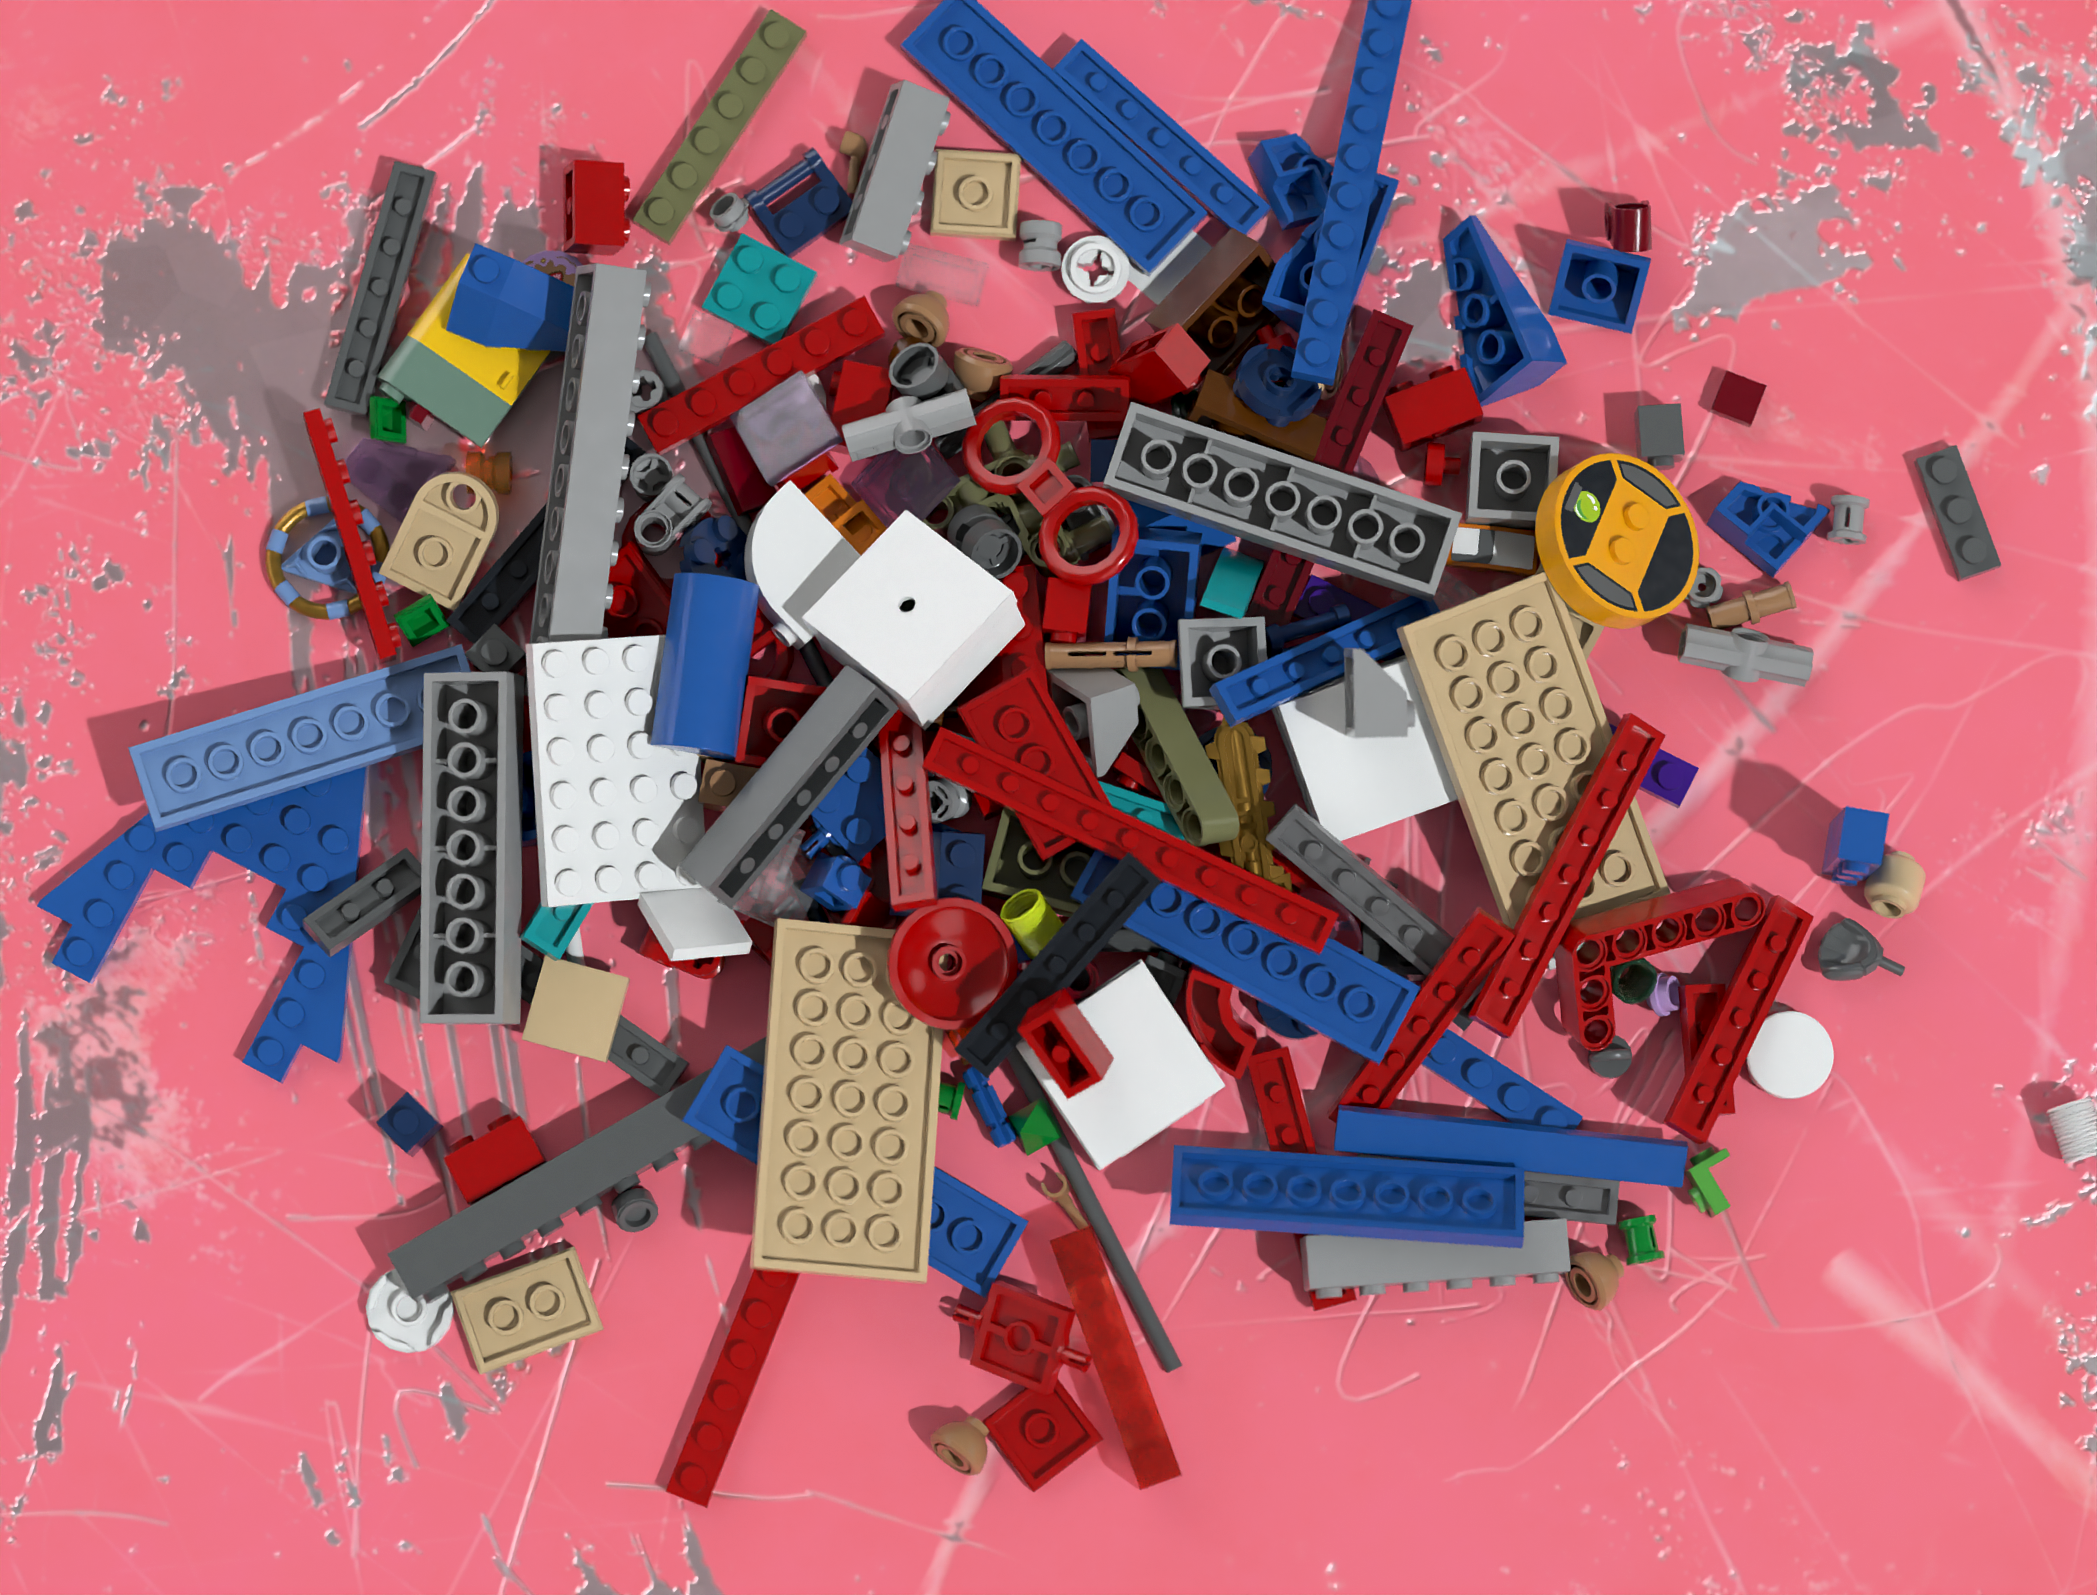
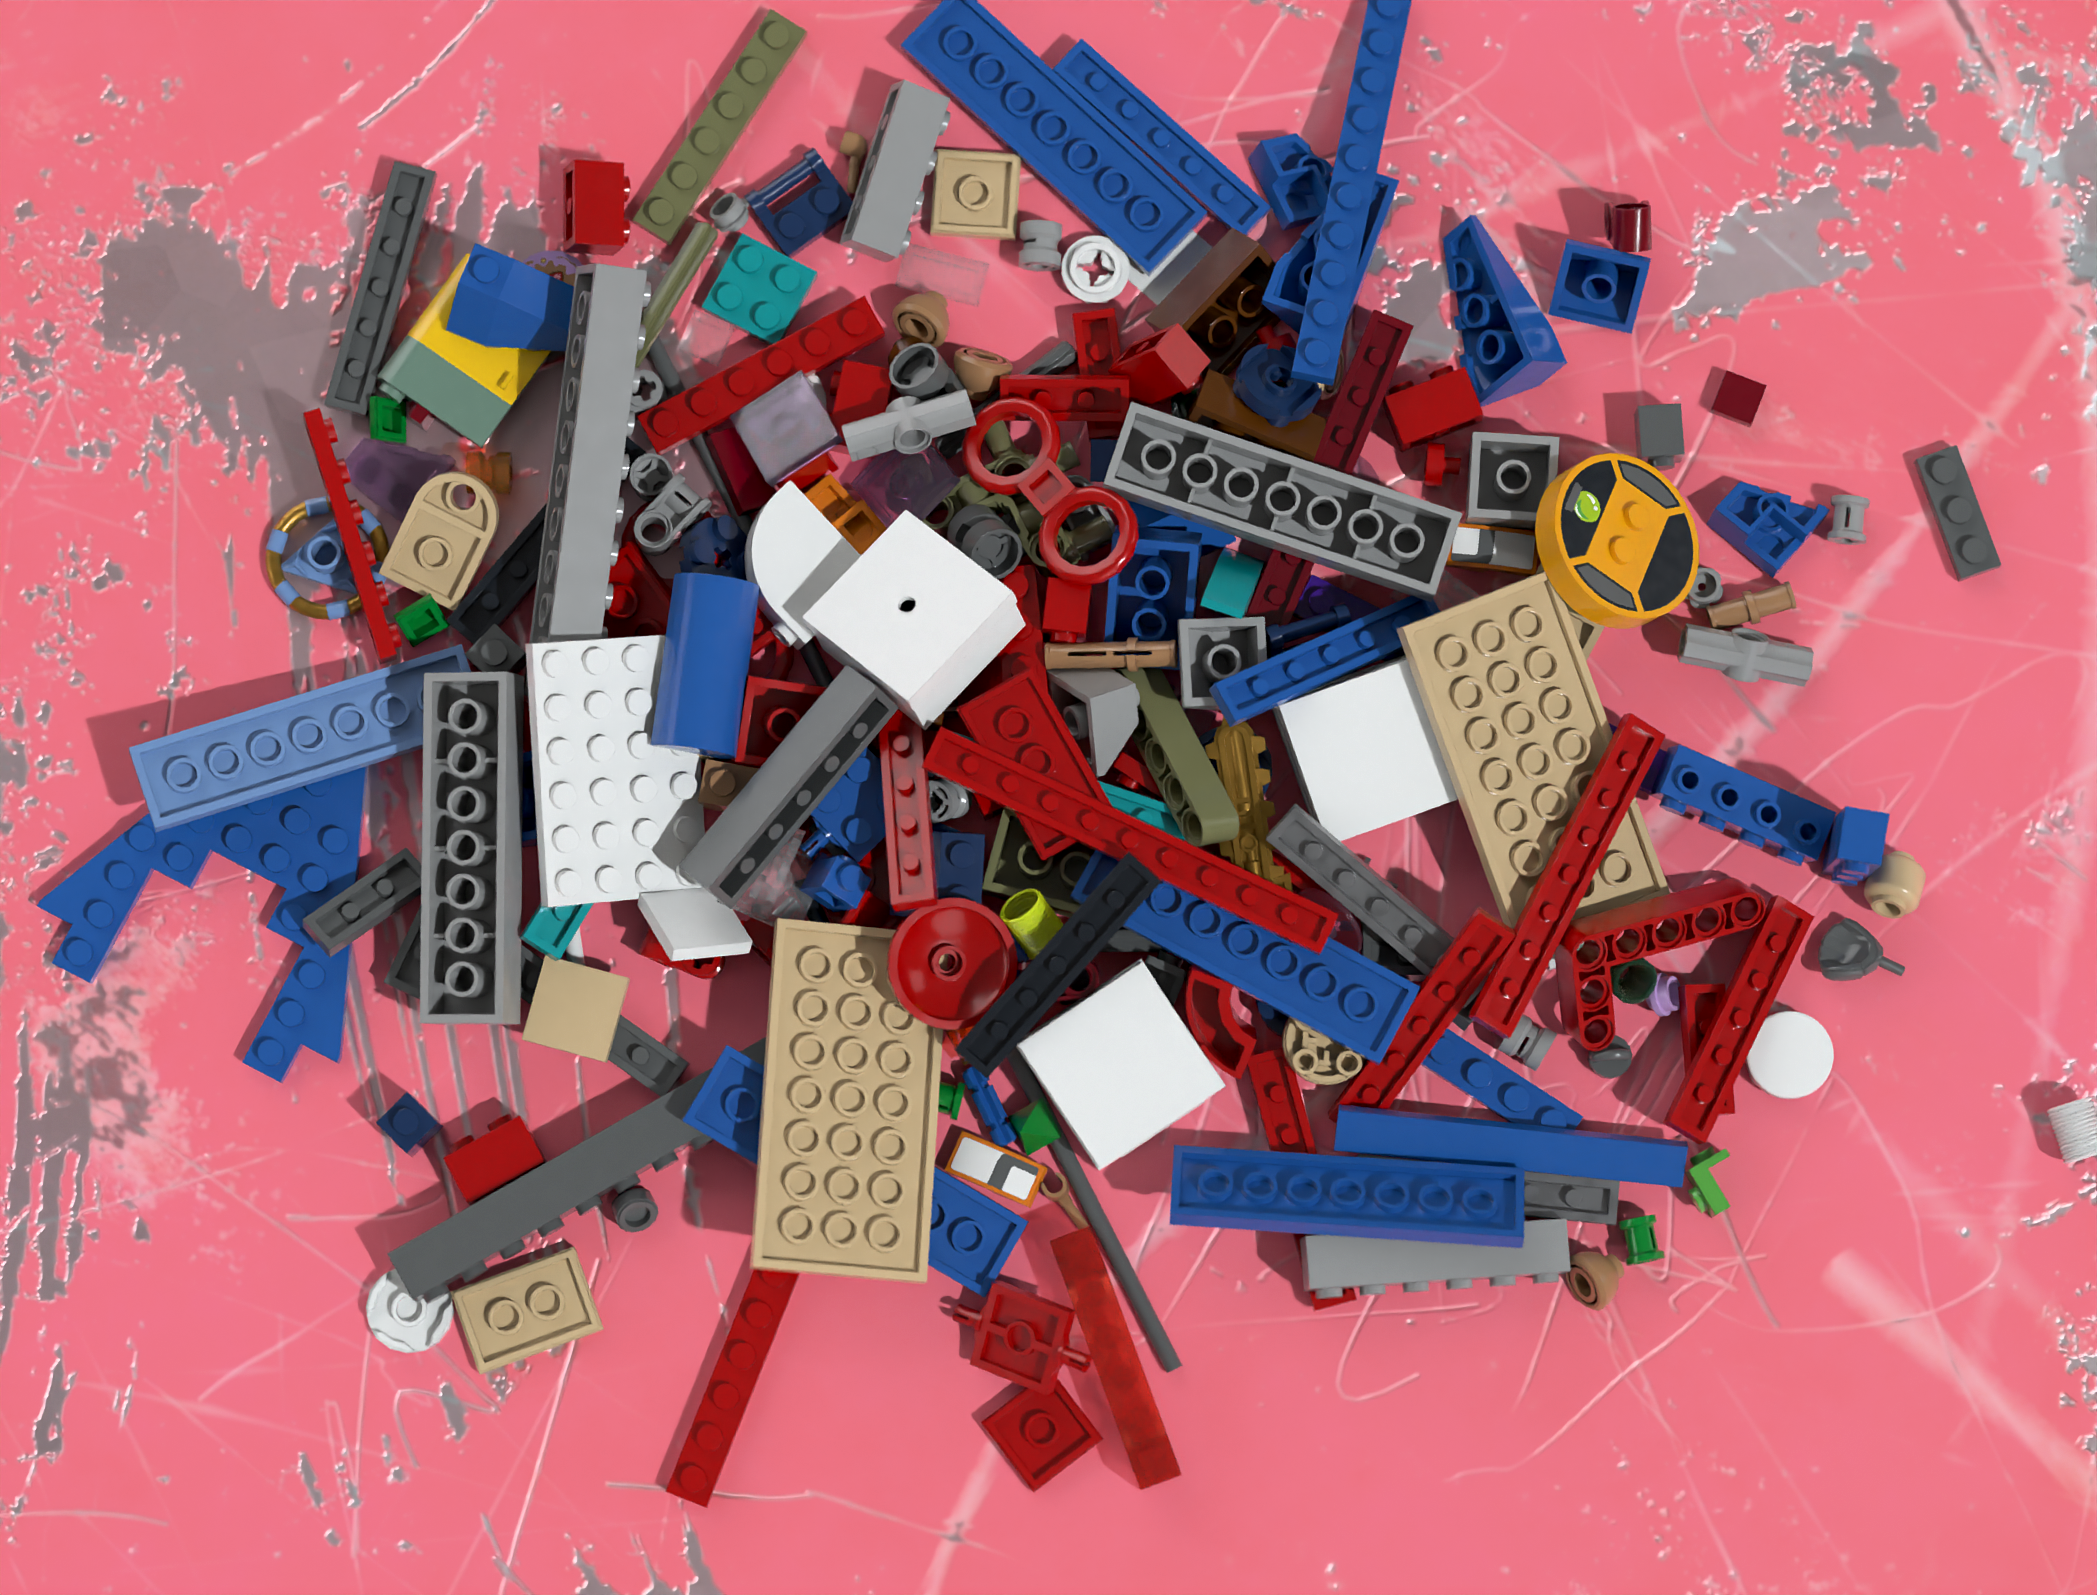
(675, 283): none -> olive axle
(962, 1445): medium nougat brick -> none
(996, 1169): none -> slope
(1066, 1043): red brick -> none
(1316, 1056): none -> tan tile
(1374, 699): light grey slope -> none
(1535, 1048): none -> light grey wheel
(1742, 804): none -> blue brick

